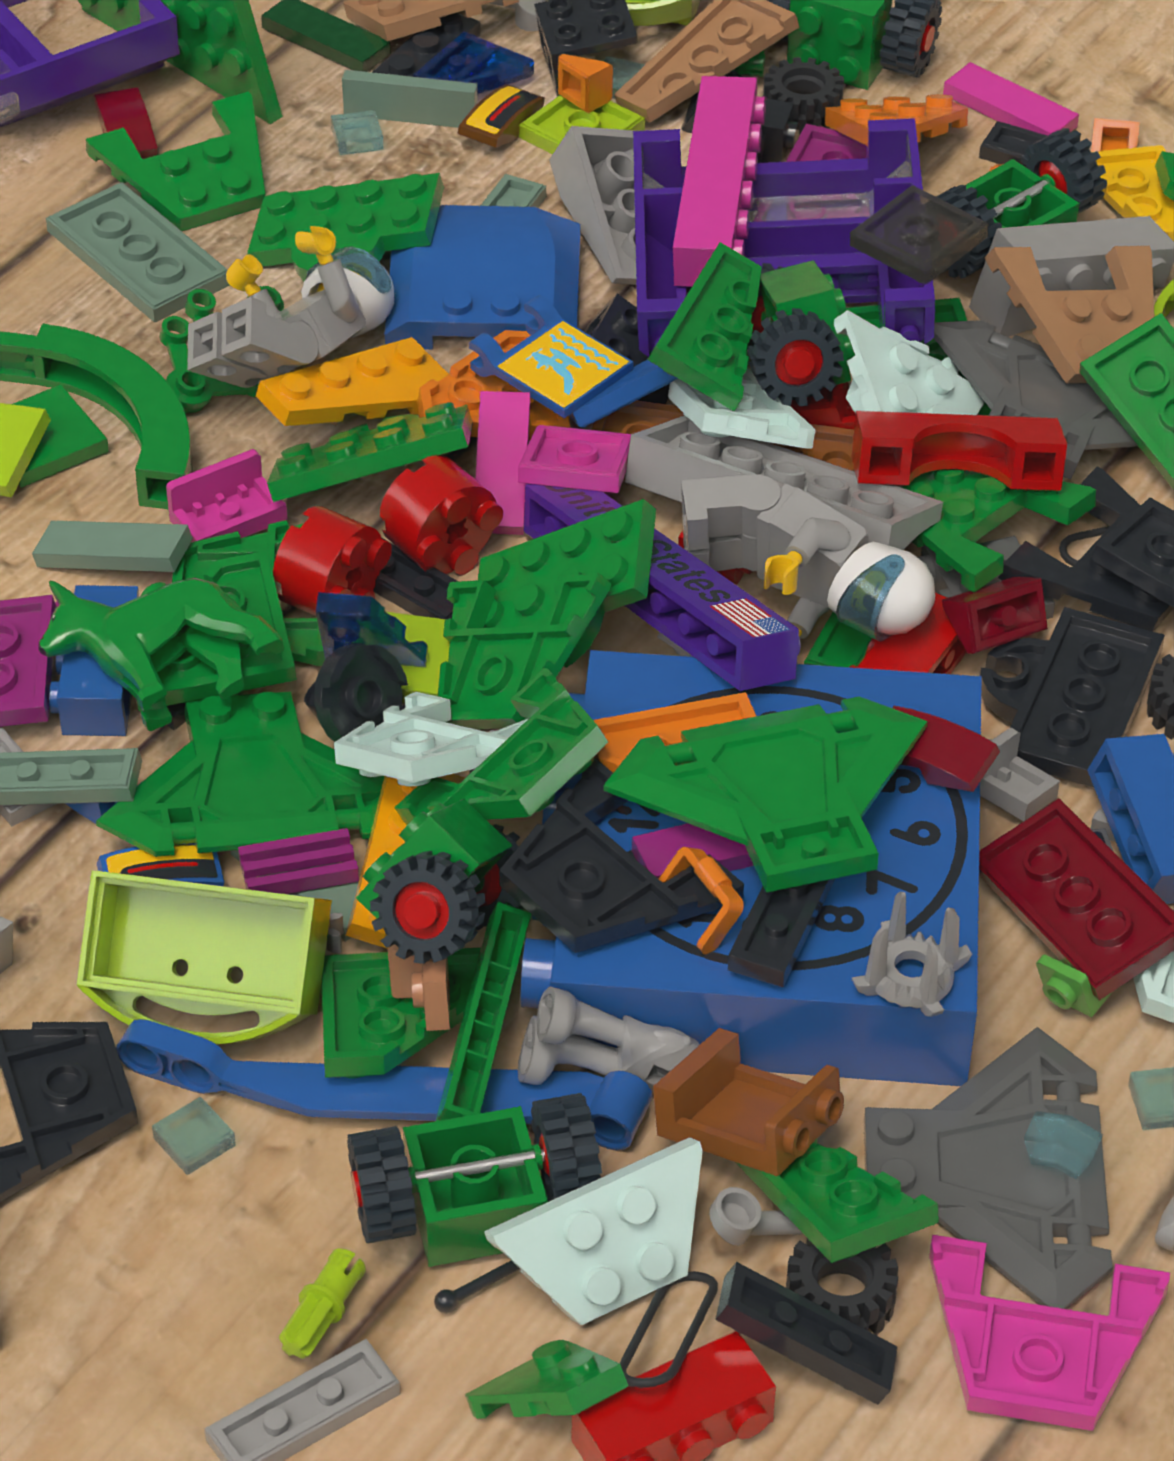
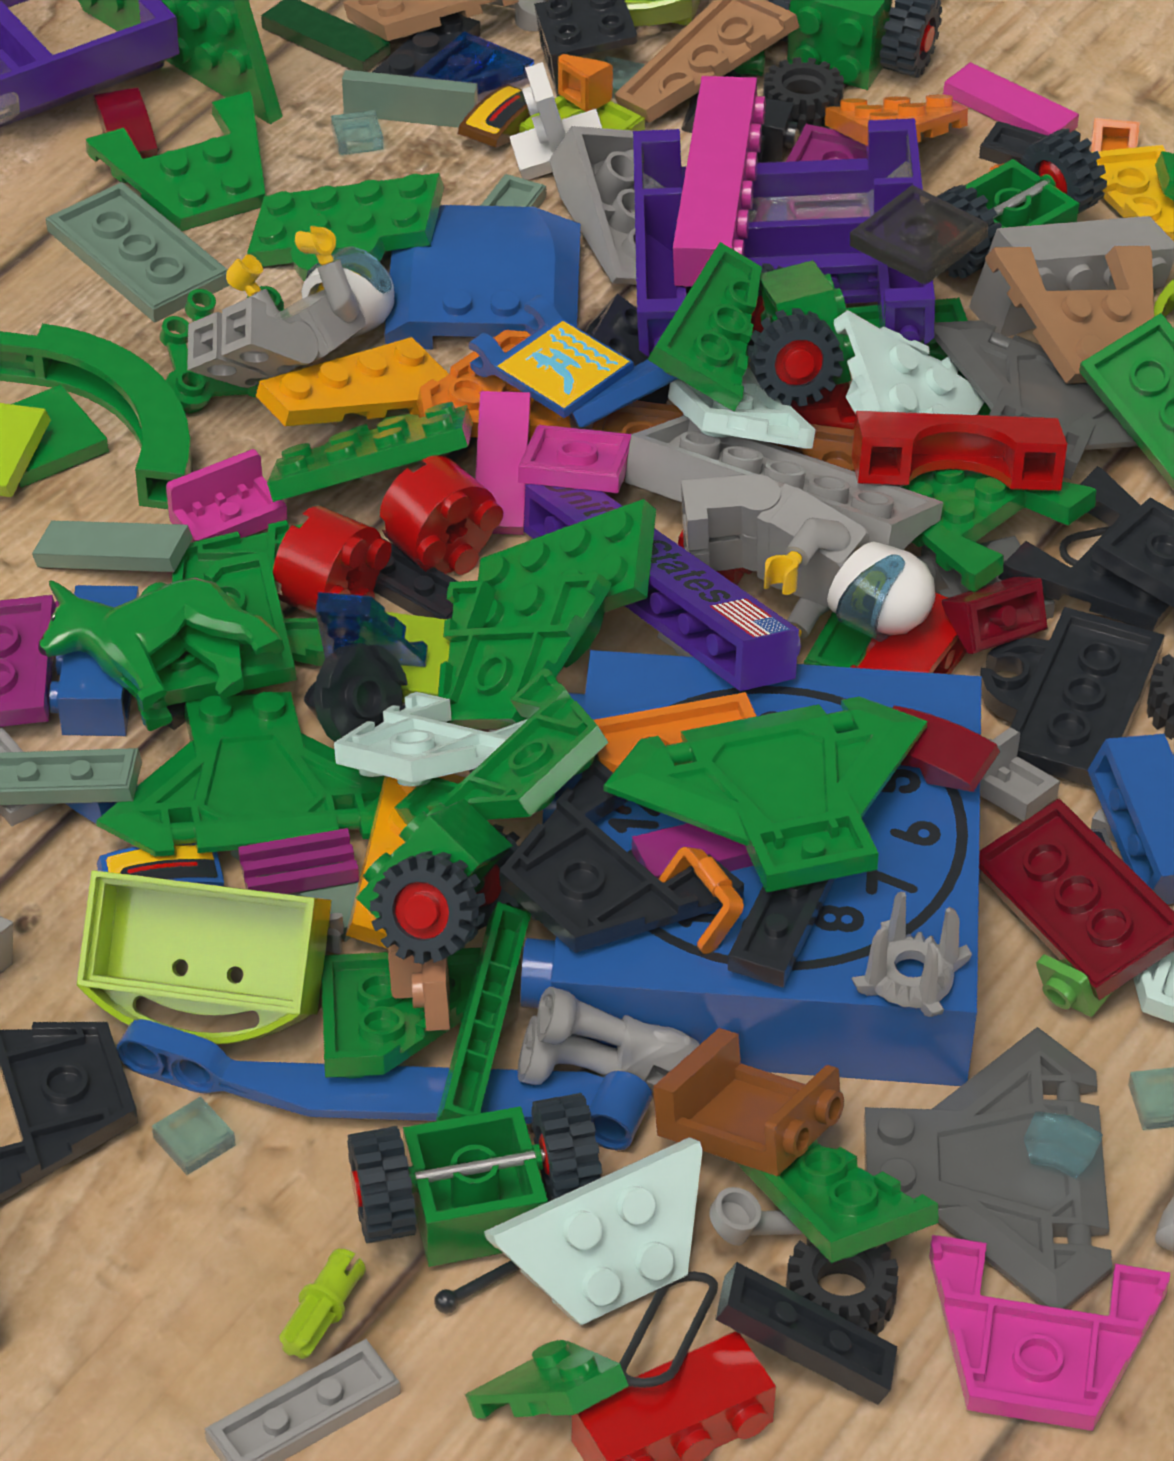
(537, 145): none -> white bracket

